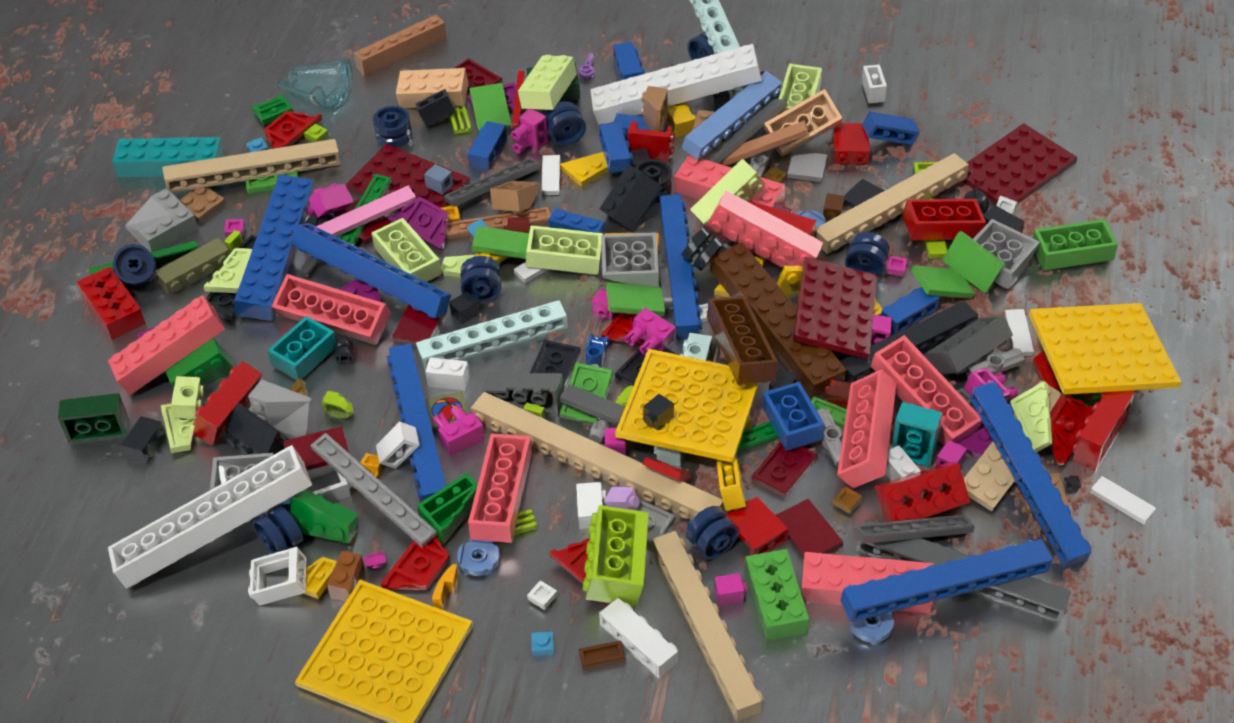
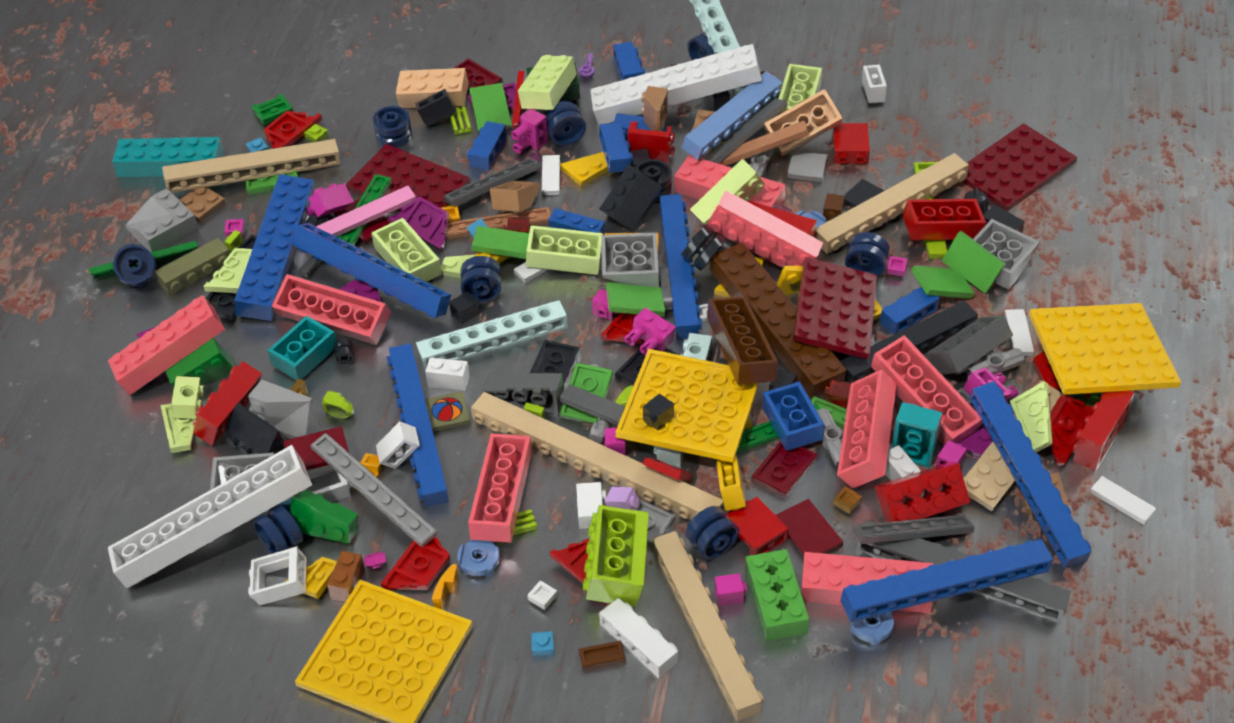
(93, 417): dark green brick -> none
(111, 302): red brick -> none
(143, 439): black brick -> none
(320, 83): clear light blue cone -> none
(400, 45): nougat brick -> none
(415, 327): dark red tile -> none
(438, 179): sand blue brick -> none
(449, 506): green wedge -> none
(461, 433): dark pink brick -> none
(596, 350): blue piece -> none
(680, 119): yellow brick -> none
(775, 175): pearl gold plate -> none
(881, 328): dark pink brick -> none
(890, 128): blue brick -> none
(1007, 204): white plate -> none
(1072, 482): black piece -> none
(1075, 244): bright green brick -> none

